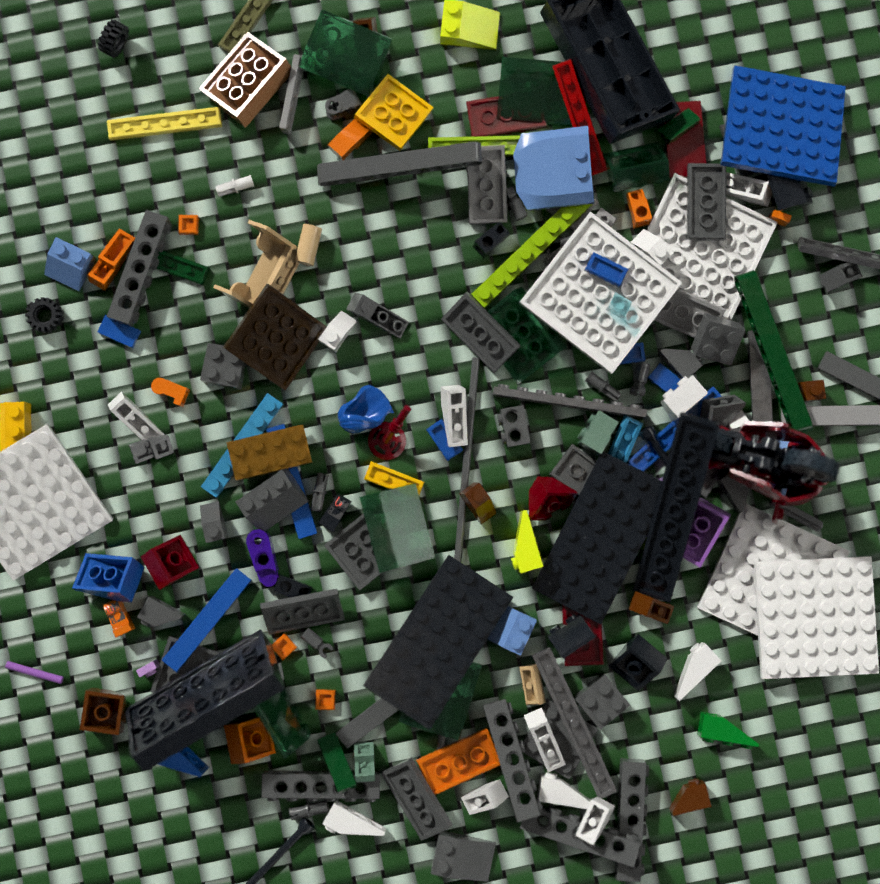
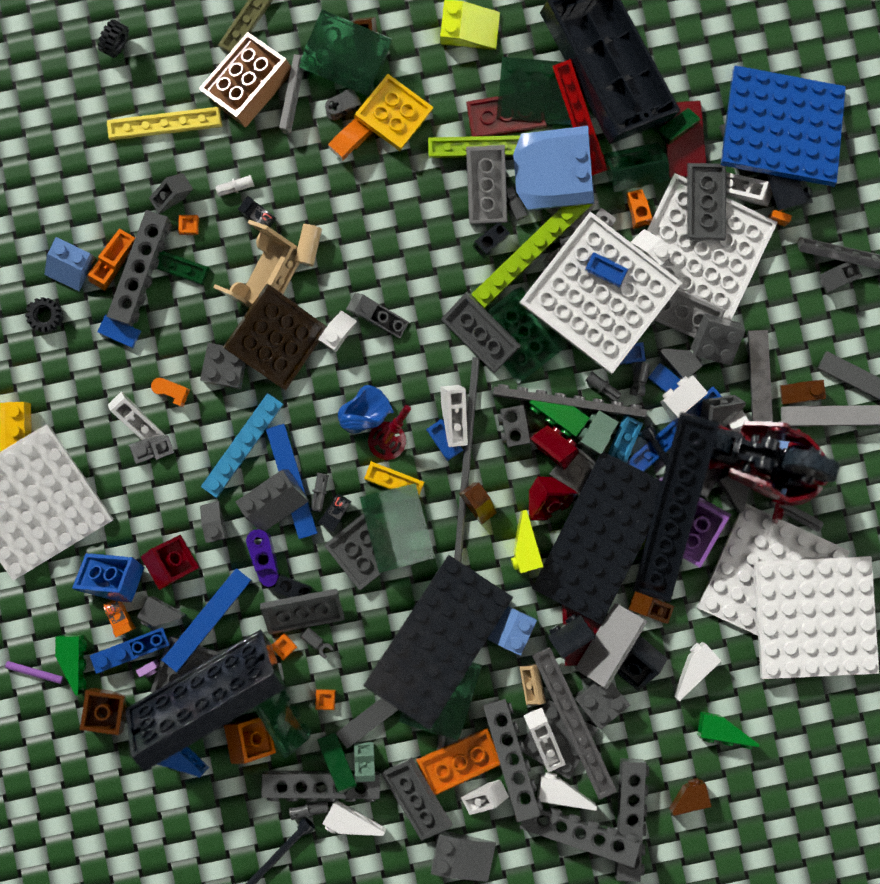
(70, 656): none -> green slope
(129, 650): none -> blue slope
(170, 192): none -> dark grey slope
(256, 212): none -> black leg
(269, 452): pearl gold brick -> none
(399, 164): dark grey beam -> none
(555, 446): none -> dark red slope
(564, 416): none -> green slope
(595, 820): white slope -> none
(611, 645): none -> light grey tile
(619, 305): clear light blue slope -> none
(773, 352): dark green beam -> none

